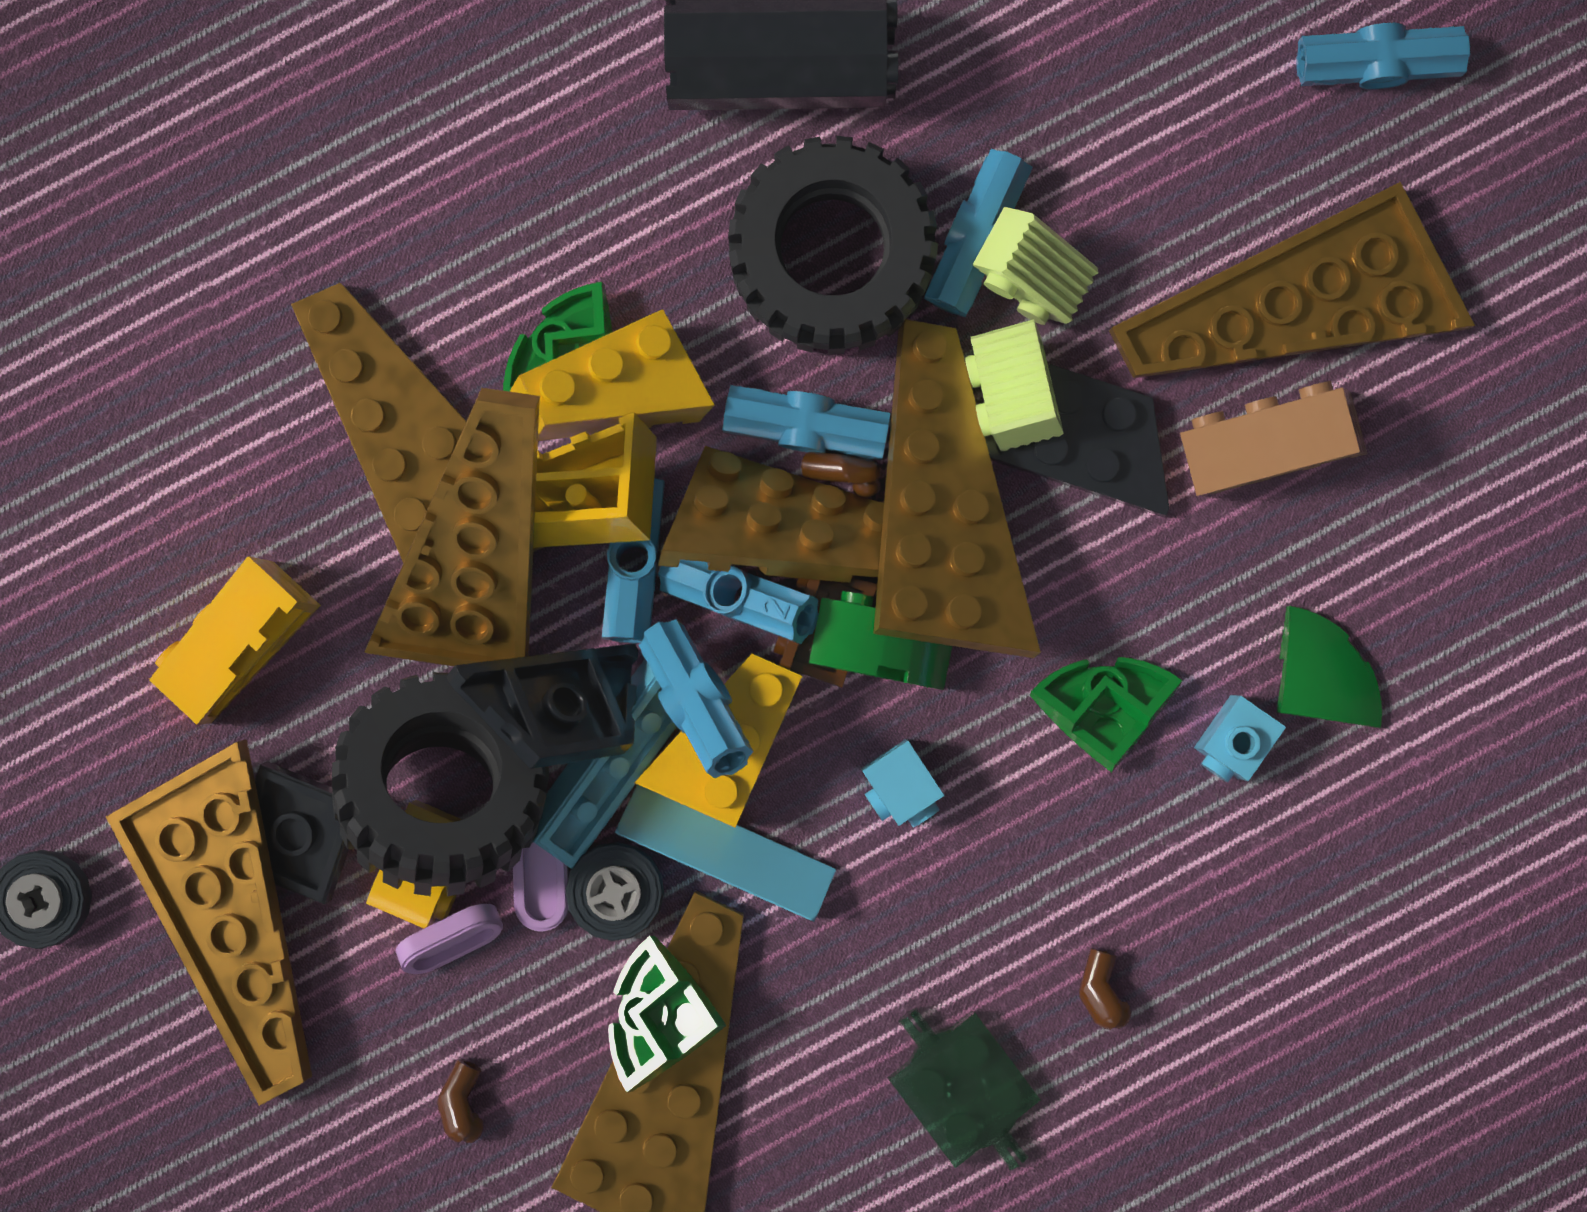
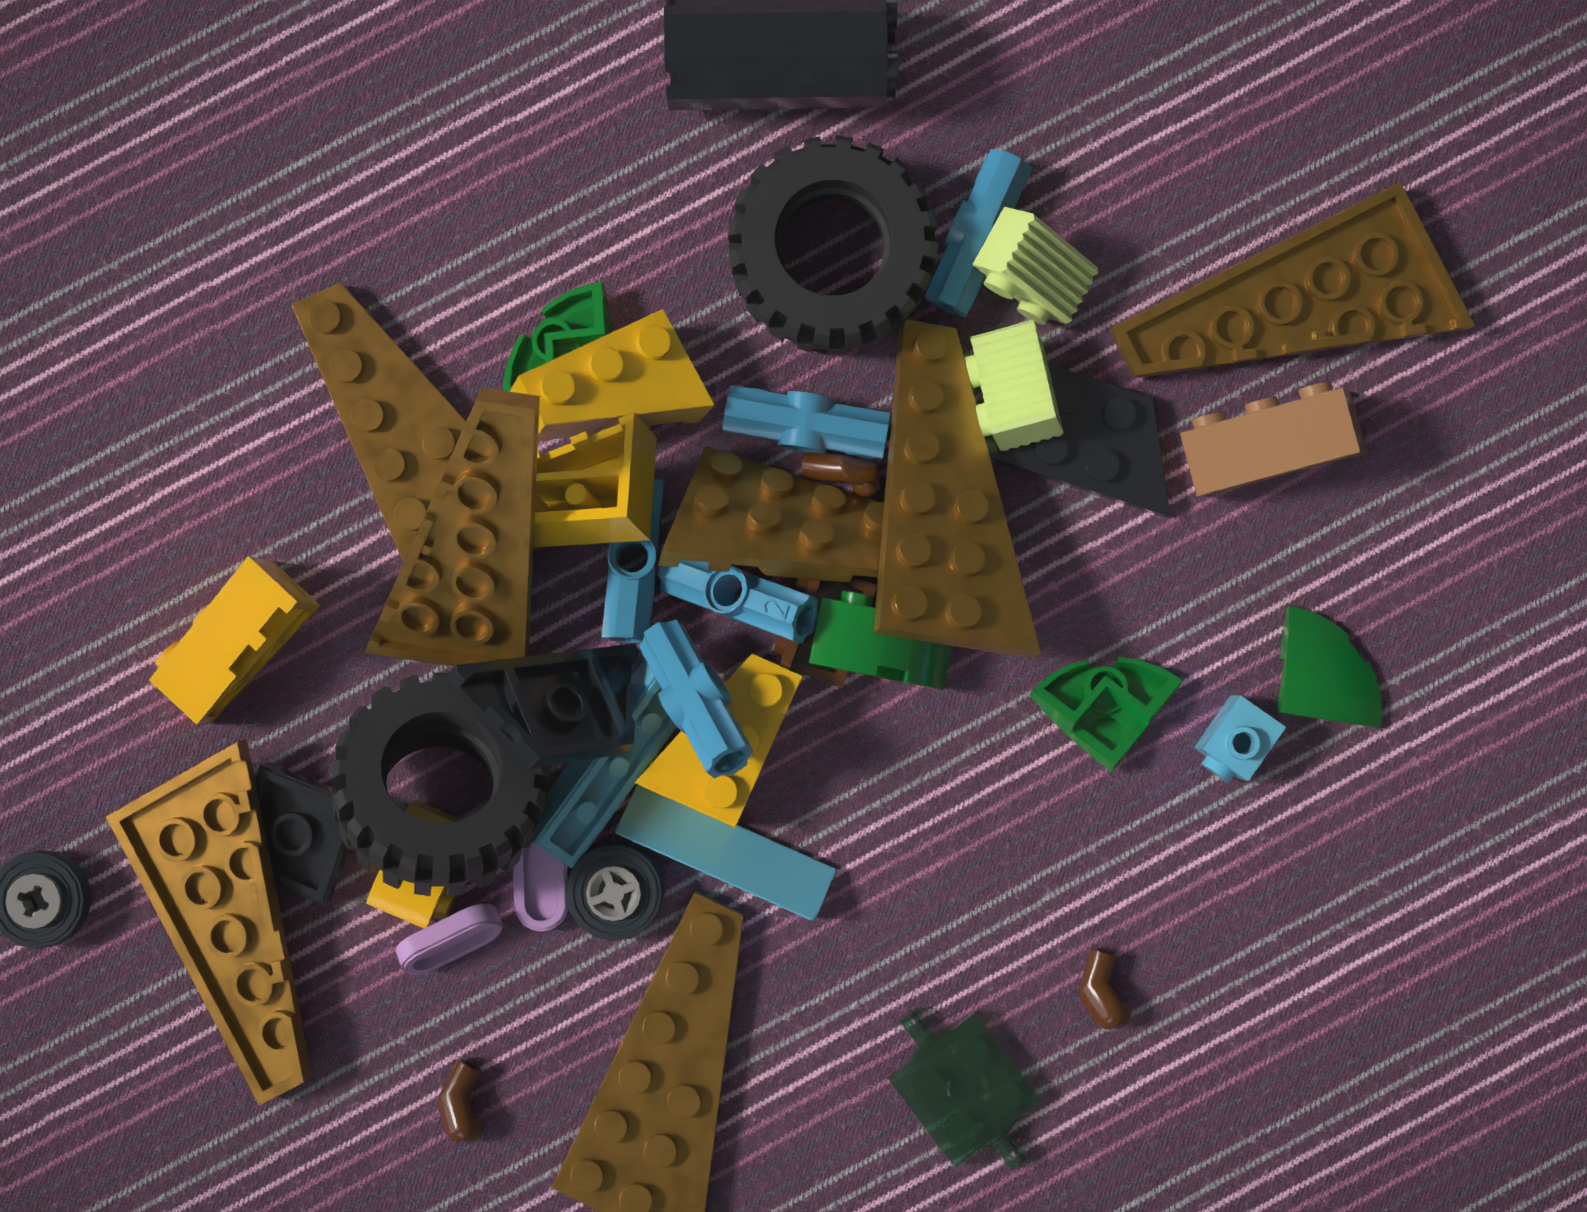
(659, 1016): brick -> none
(902, 786): medium azure brick -> none
(1382, 56): dark azure piece -> none

